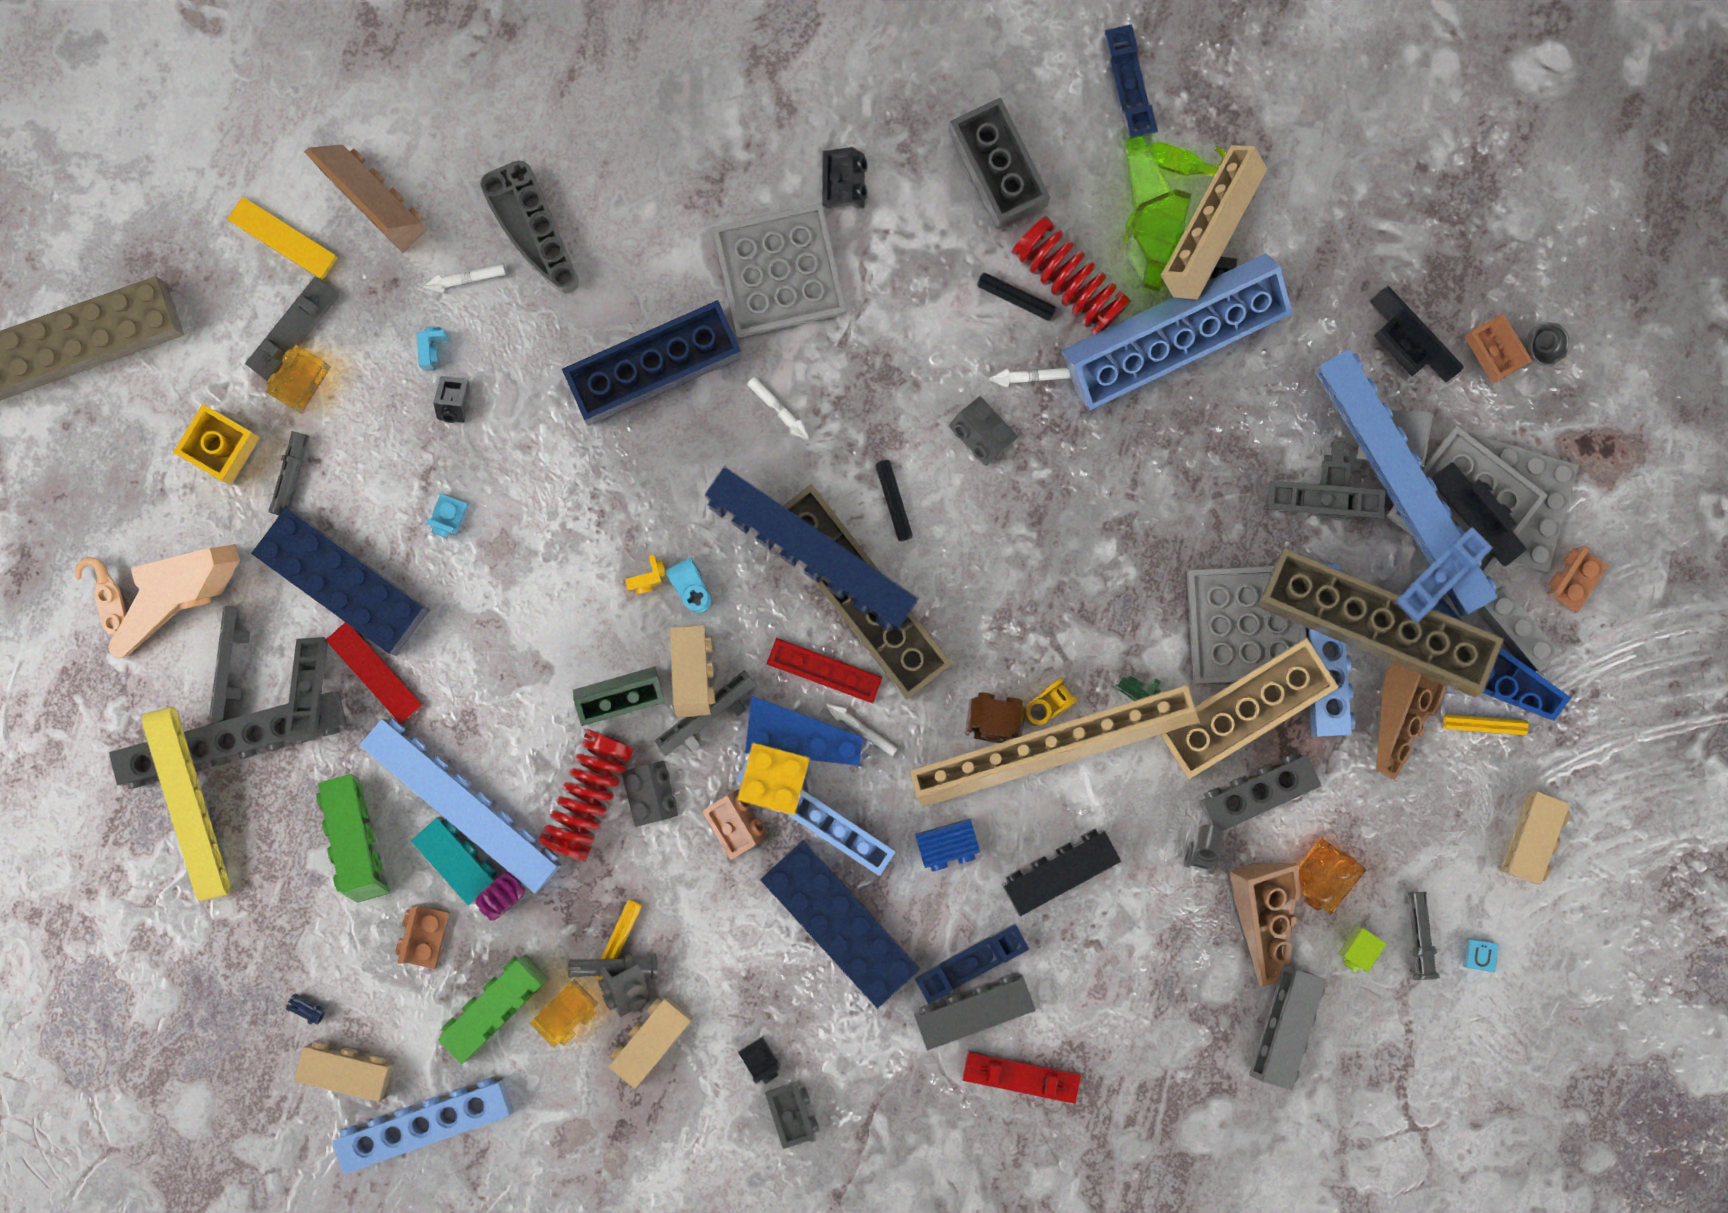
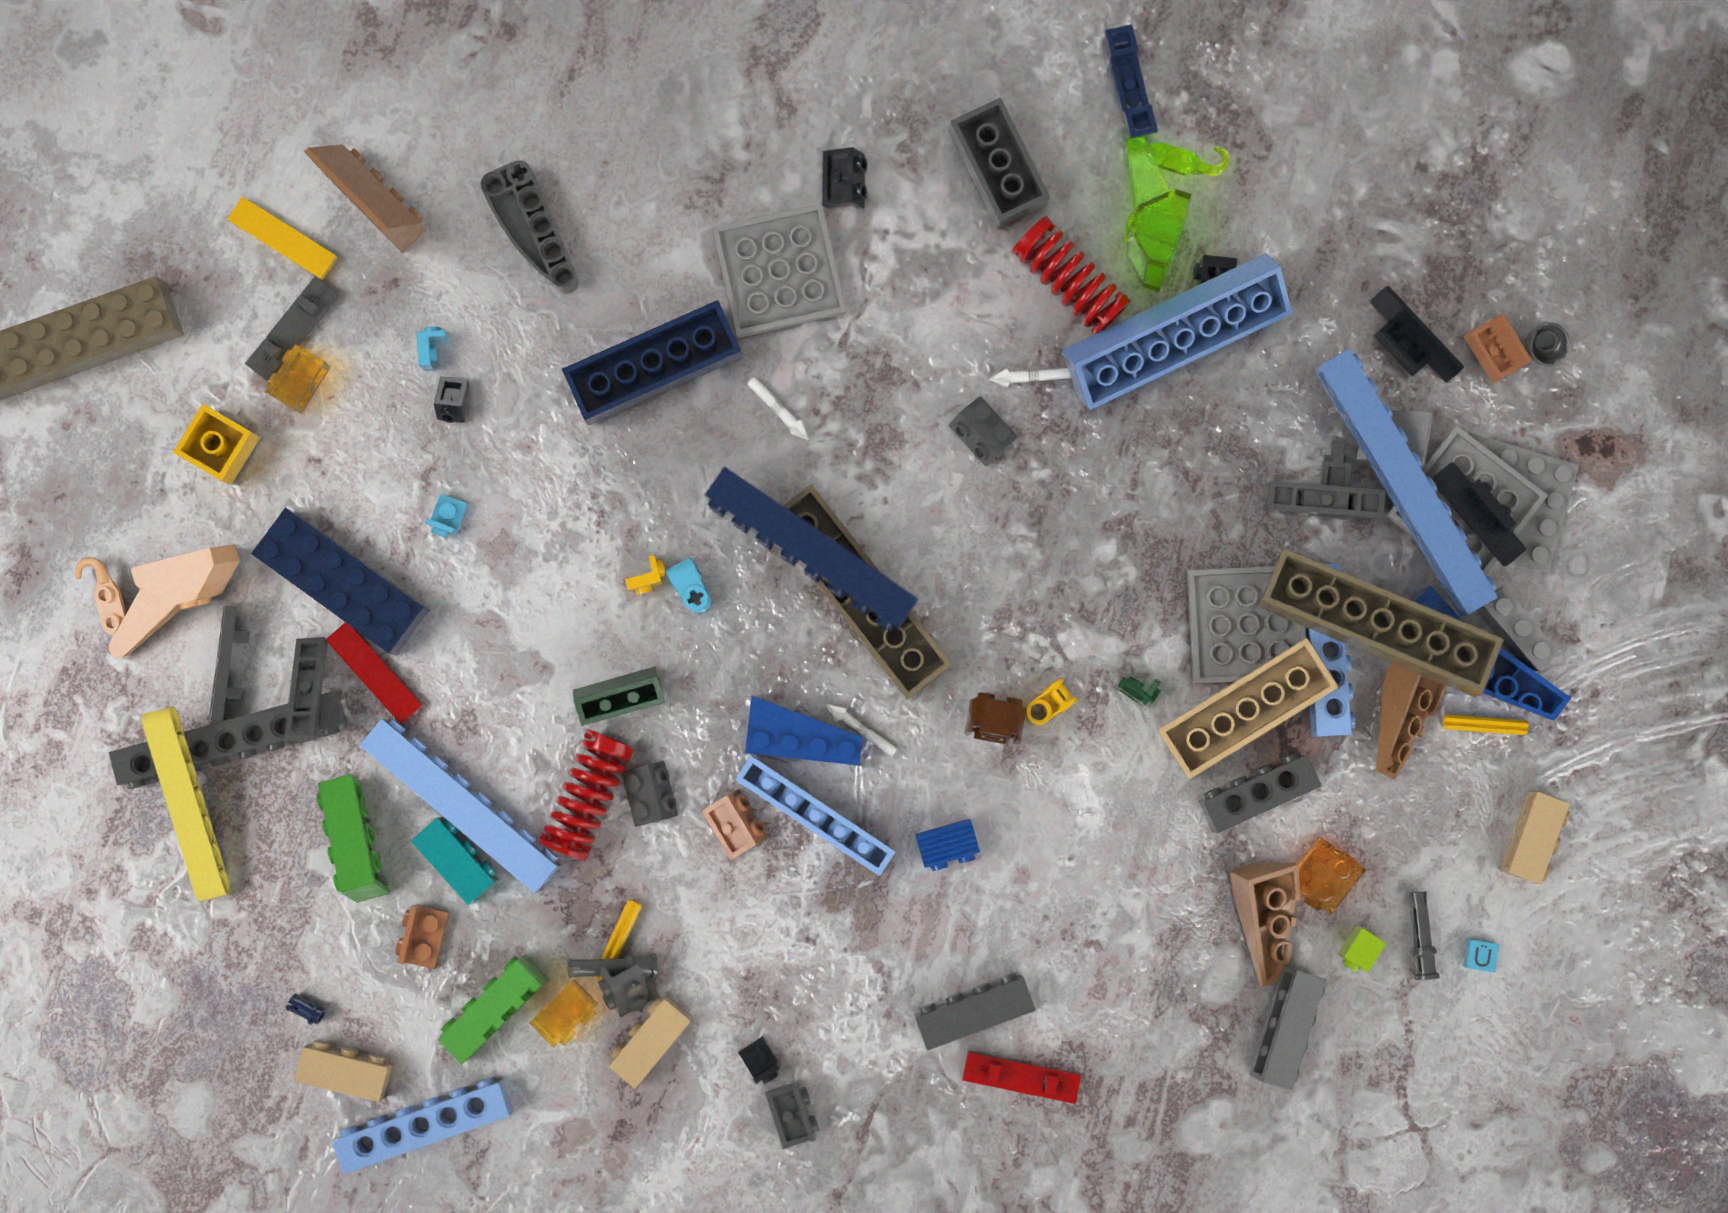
(289, 470): dark grey pin -> none
(439, 283): white piece -> none
(500, 896): magenta gear -> none
(686, 728): dark grey hinge -> none
(691, 671): tan brick -> none
(773, 779): yellow brick -> none
(824, 670): red tile -> none
(840, 924): dark blue brick -> none
(894, 500): black axle -> none
(971, 963): dark blue slope -> none
(1016, 296): black axle -> none
(1054, 746): tan brick -> none
(1061, 872): black brick -> none
(1205, 848): dark grey piece -> none
(1214, 222): tan brick -> none
(1443, 574): medium blue slope -> none
(1577, 578): nougat bracket -> none

